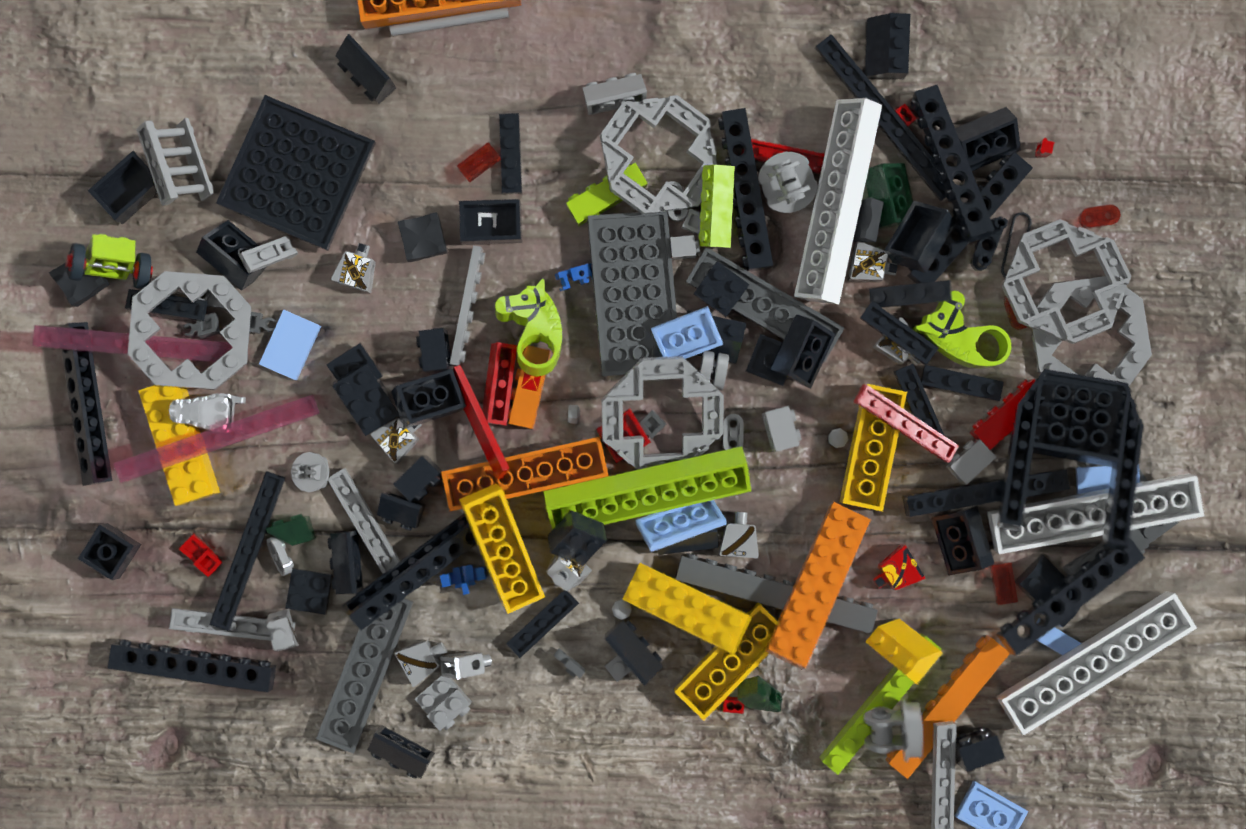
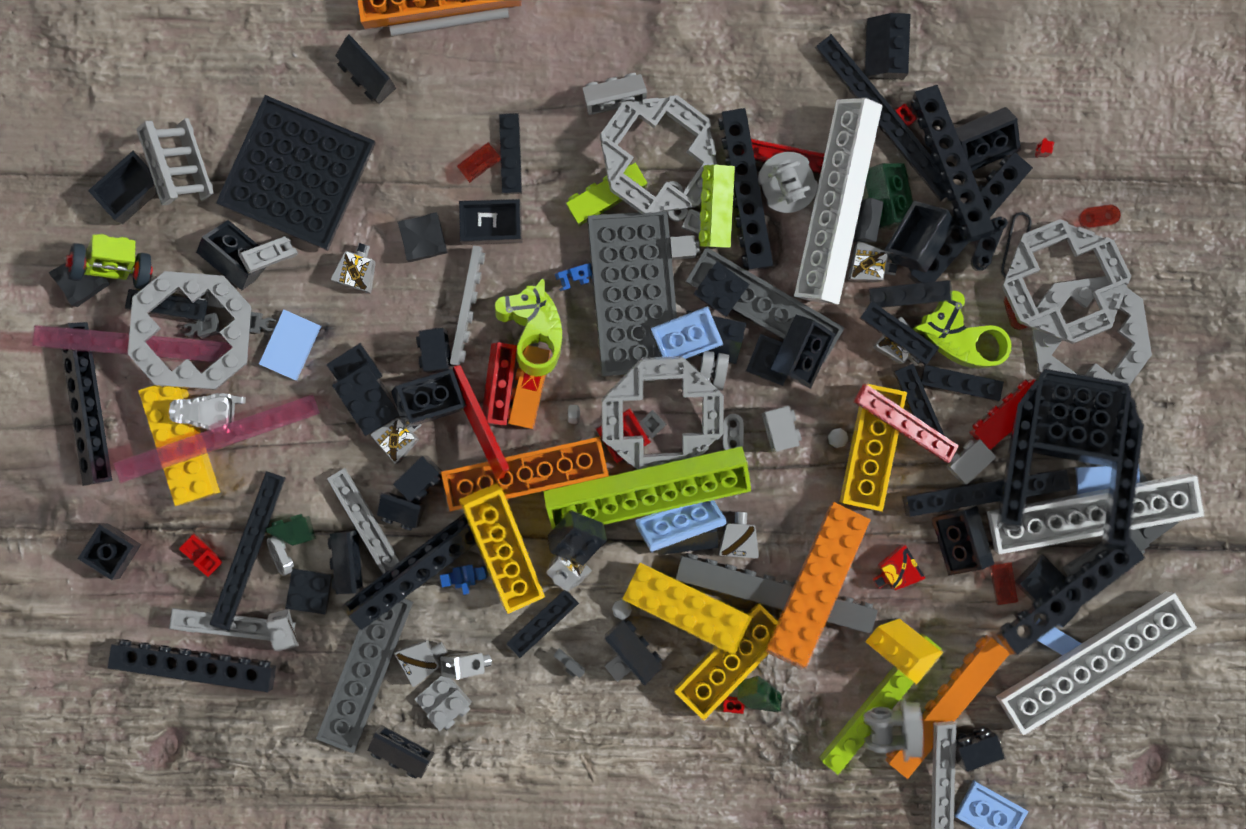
(313, 465): light grey plate -> none

